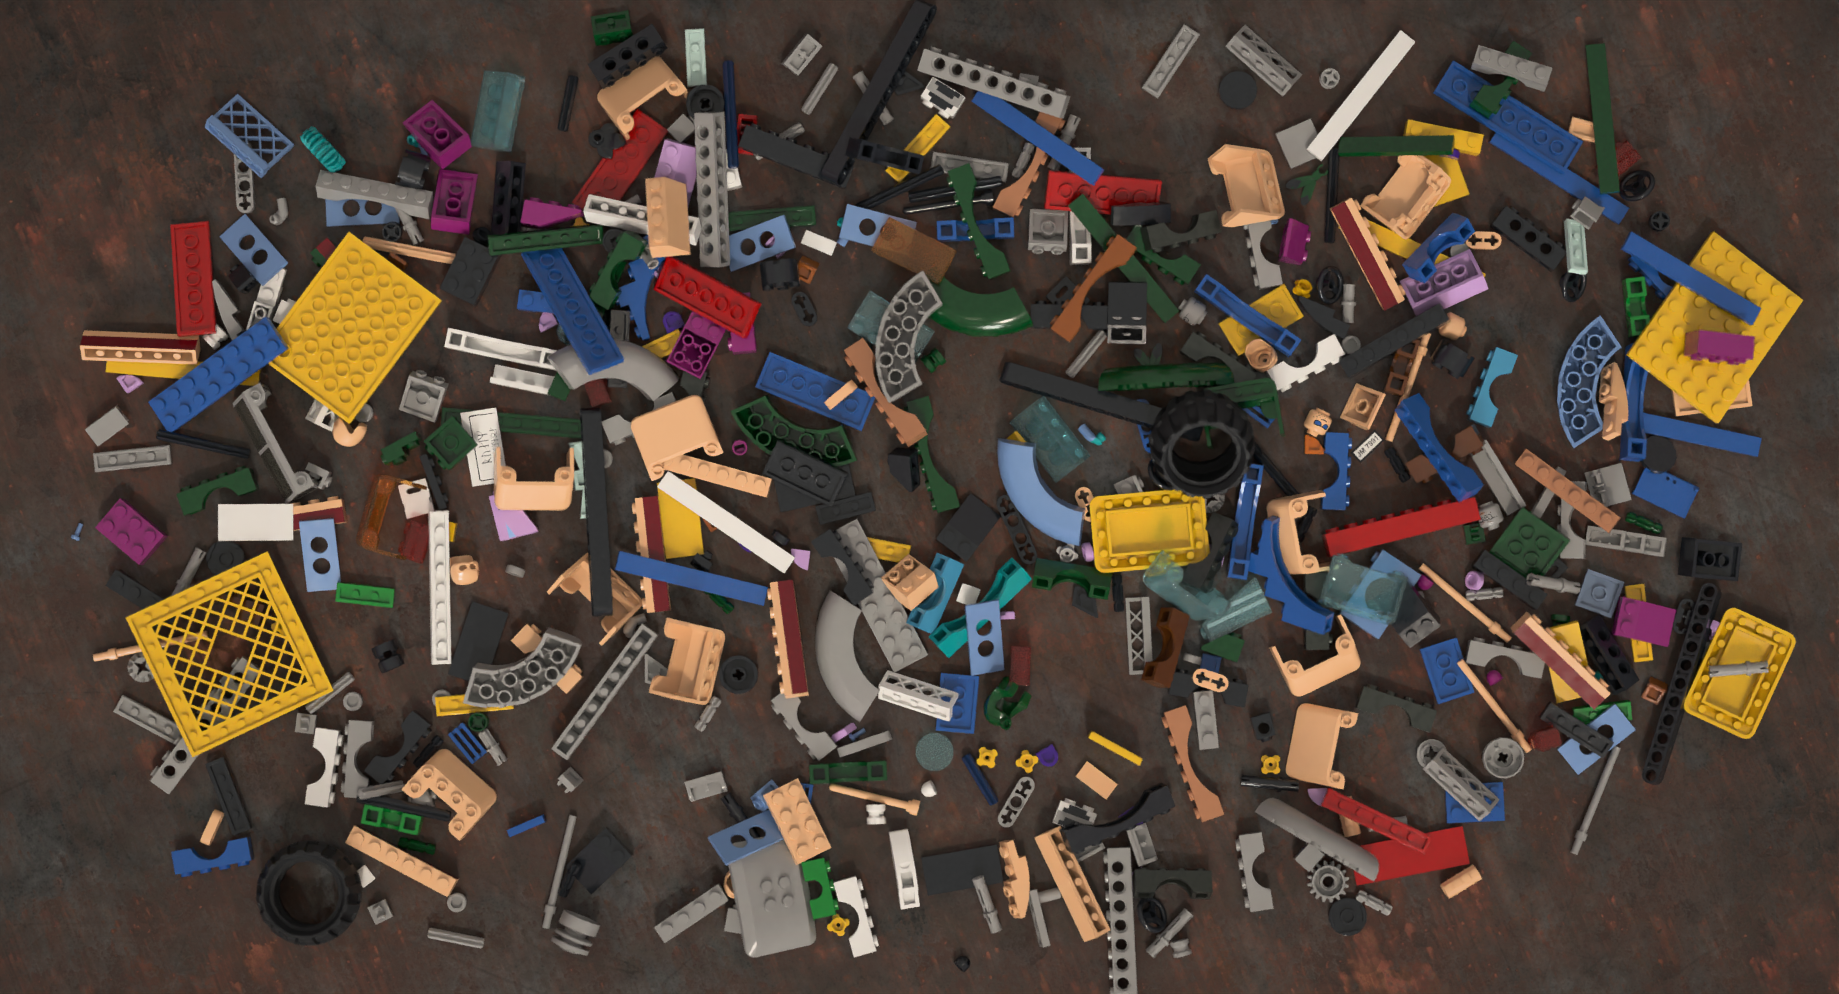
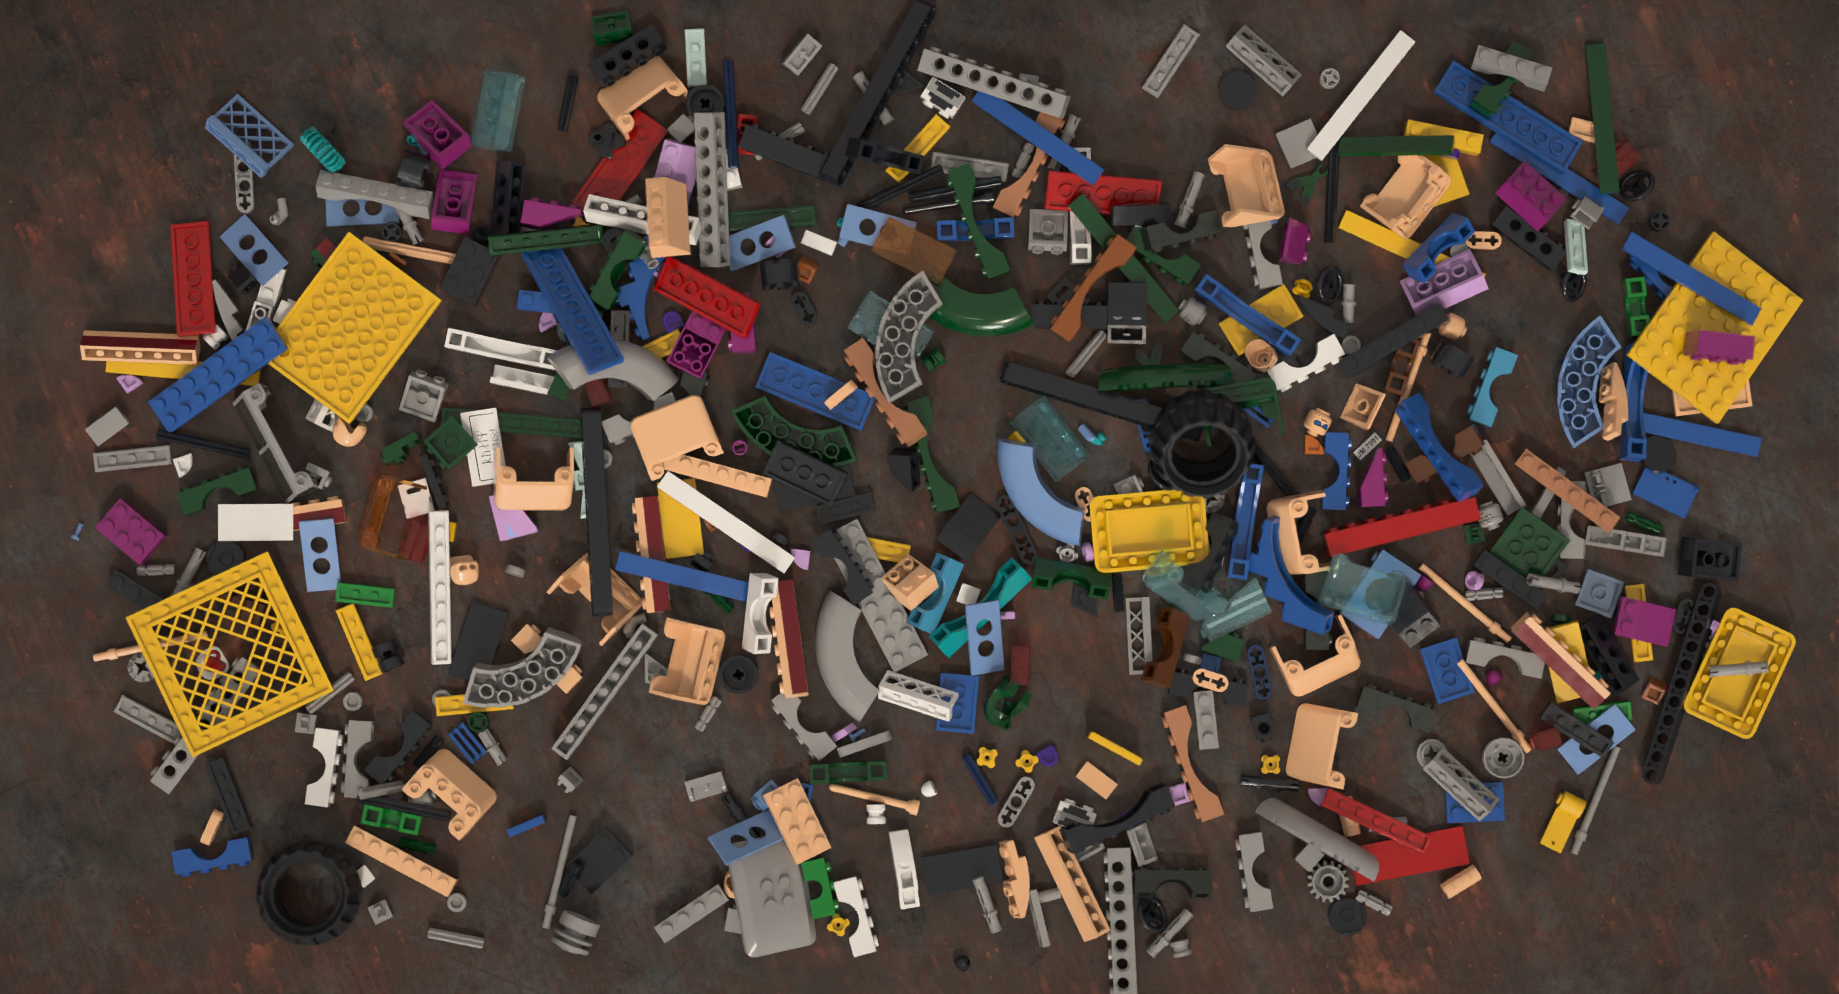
(142, 570): none -> light grey axle
(183, 464): none -> white tile
(215, 660): none -> sticker
(359, 641): none -> yellow tile
(756, 633): none -> white arch
(934, 752): clear light blue tile -> none
(1179, 794): none -> lavender tile
(1189, 200): none -> light grey pin
(1252, 659): none -> dark blue beam
(1367, 253): brick -> none
(1371, 487): none -> magenta slope
(1531, 196): none -> magenta brick
(1562, 821): none -> yellow door

